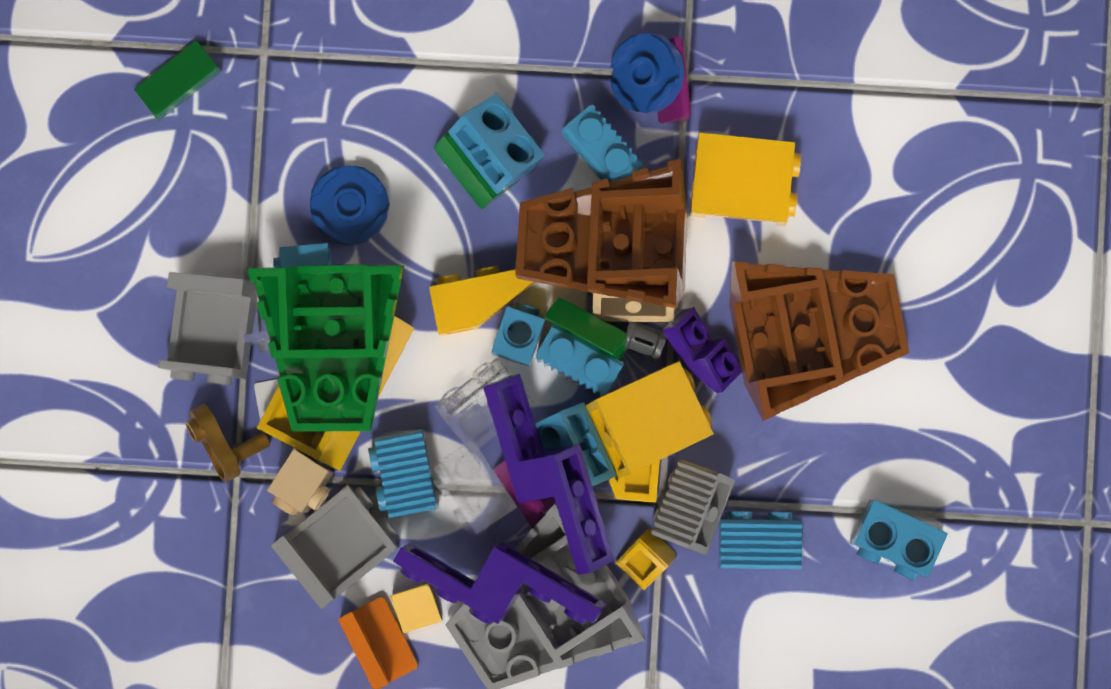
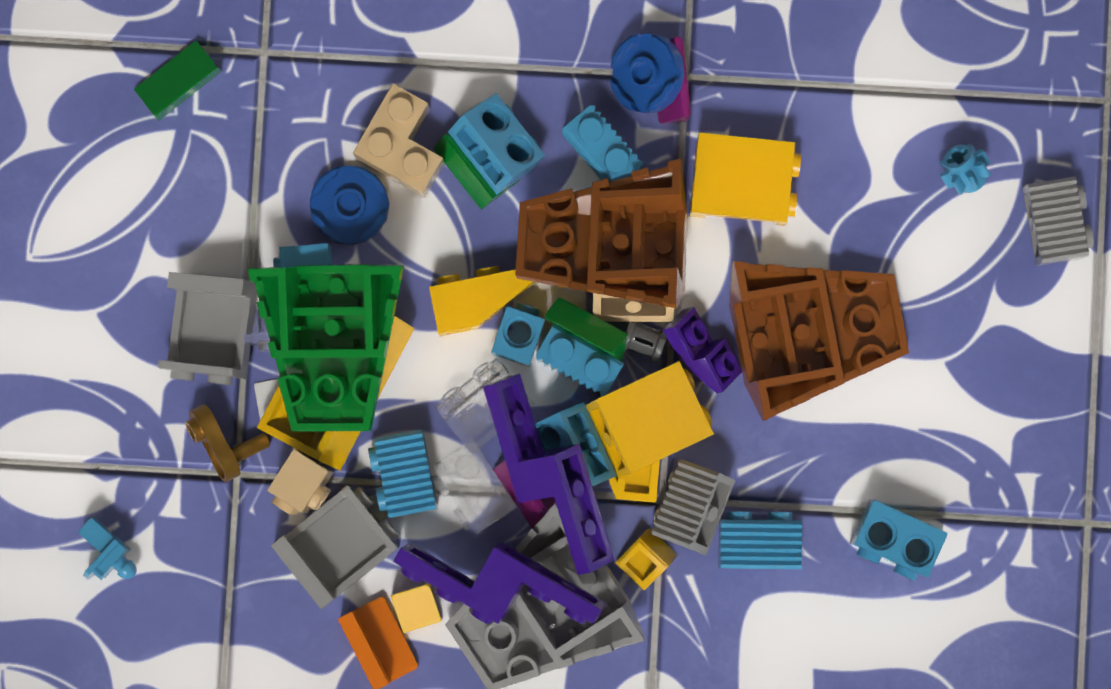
(112, 552): none -> dark azure piece
(389, 143): none -> tan brick
(965, 168): none -> dark azure gear
(1057, 220): none -> light grey brick

